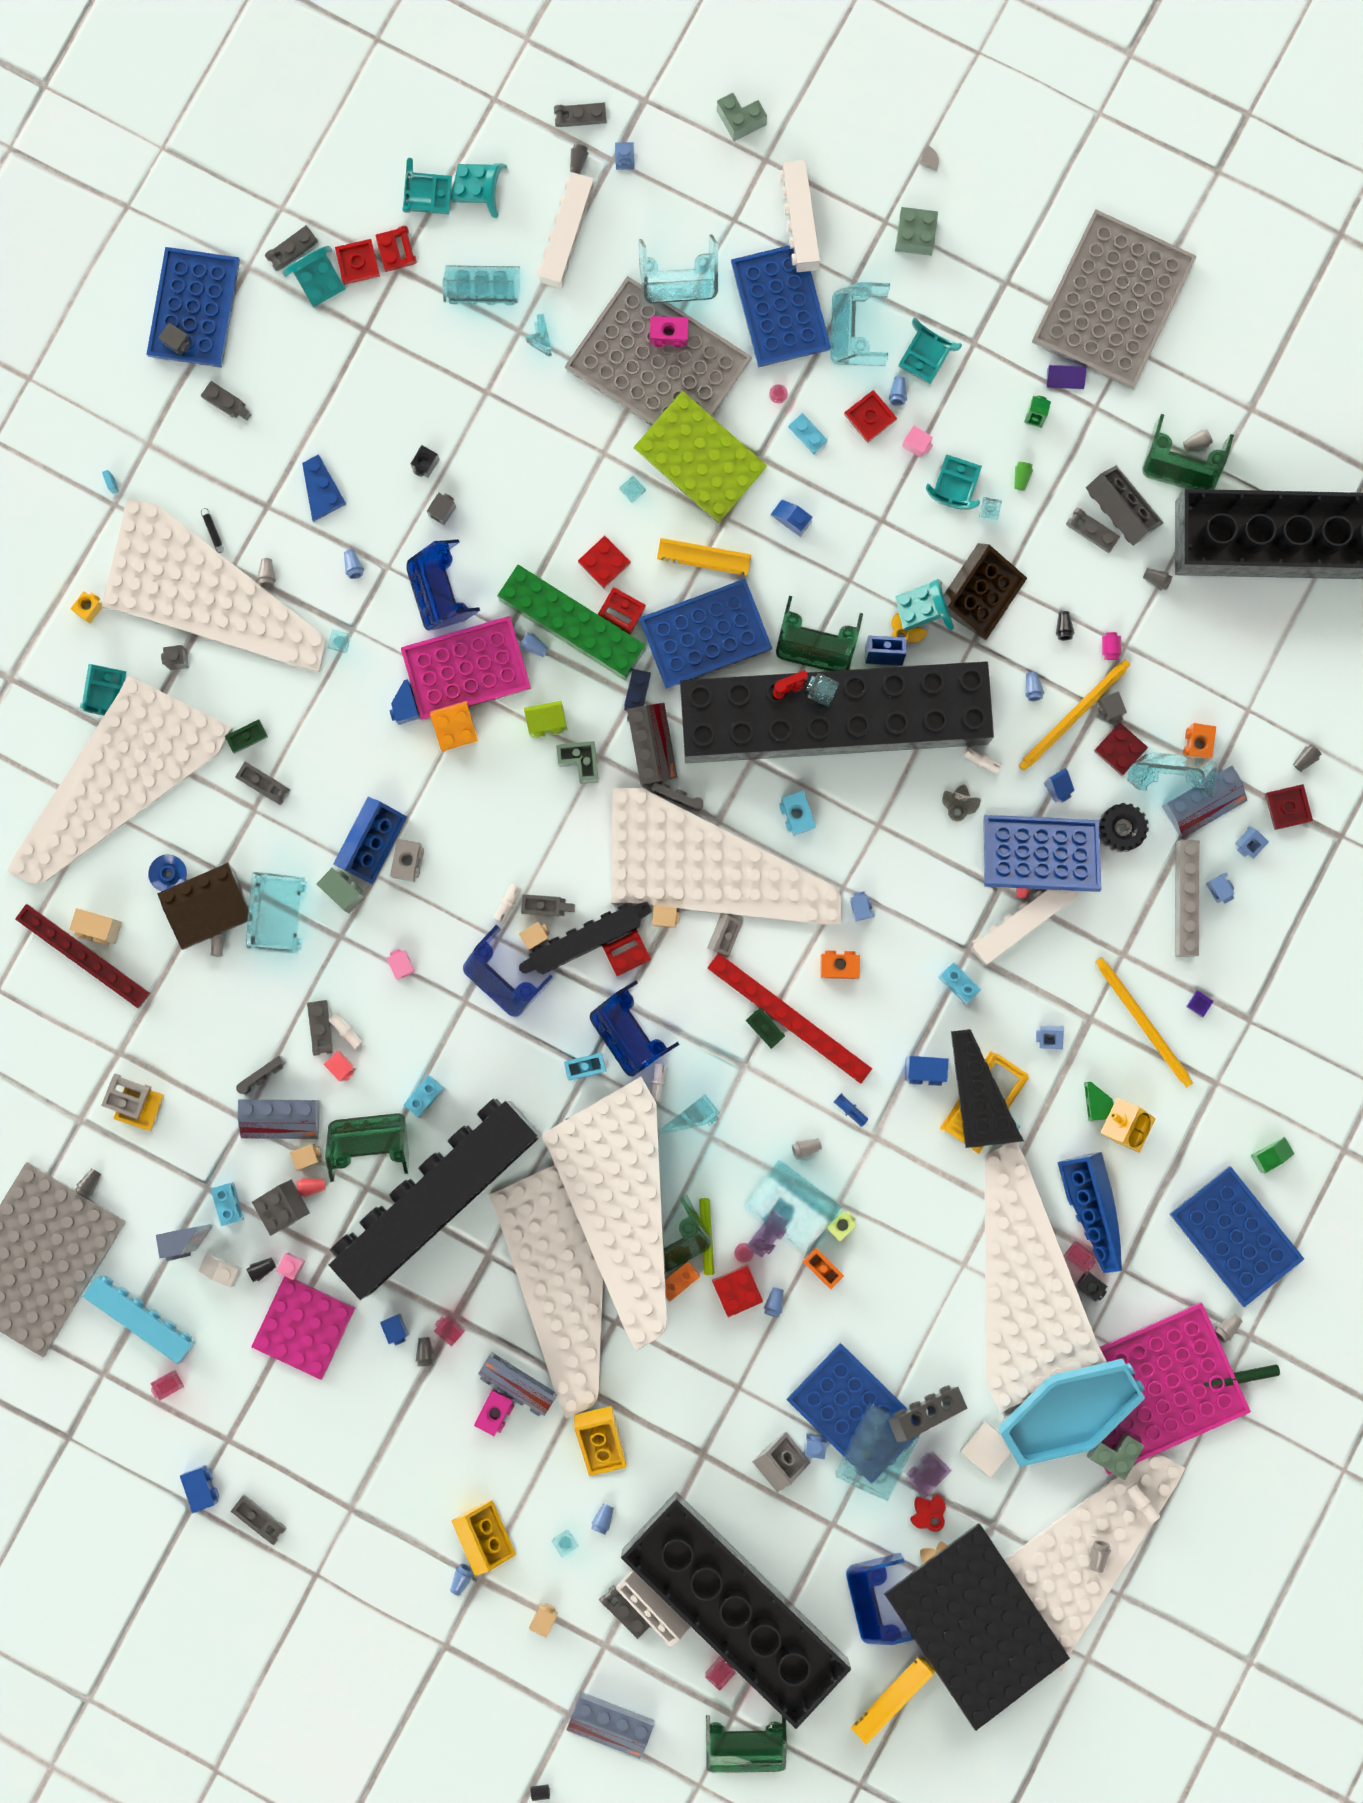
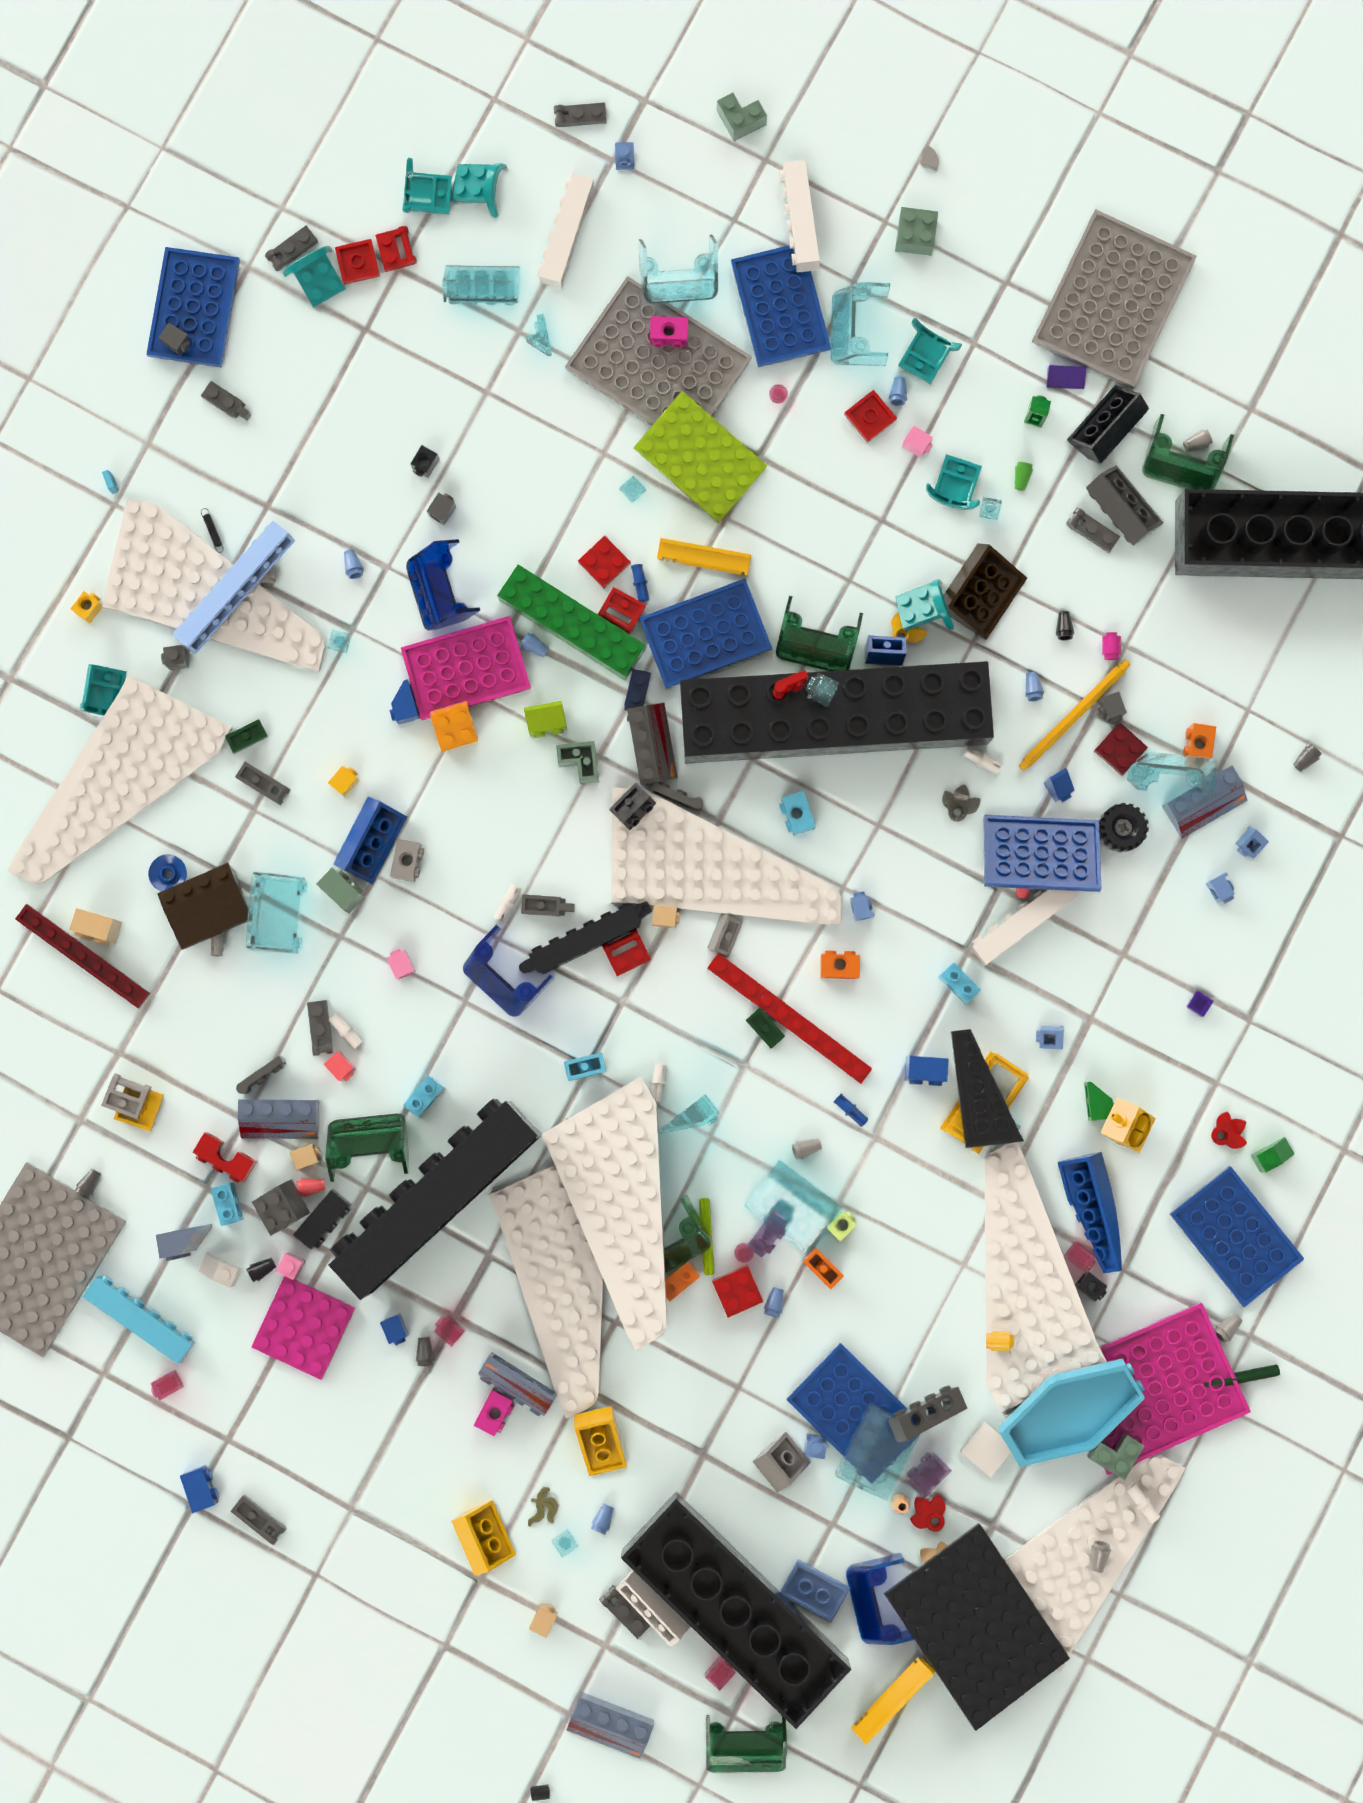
(209, 1151): none -> red arch
(234, 587): none -> light blue brick
(321, 489): blue wing -> none
(323, 1220): none -> black brick
(344, 780): none -> yellow brick
(461, 1579): medium blue cone -> none
(534, 935): tan brick -> none
(548, 1502): none -> olive piece
(577, 158): dark grey cone -> none
(624, 1034): clear blue windscreen -> none
(633, 806): none -> black bracket
(640, 582): none -> blue axle
(792, 517): blue slope -> none
(808, 433): medium azure plate -> none
(814, 1590): none -> medium blue tile
(897, 1500): none -> light nougat cone
(999, 1341): none -> yellow brick
(1108, 423): none -> black slope
(1144, 1022): yellow piece -> none
(1158, 578): dark grey cone -> none
(1187, 898): light grey brick -> none
(1231, 1130): none -> red plate
(1289, 807): dark red plate -> none

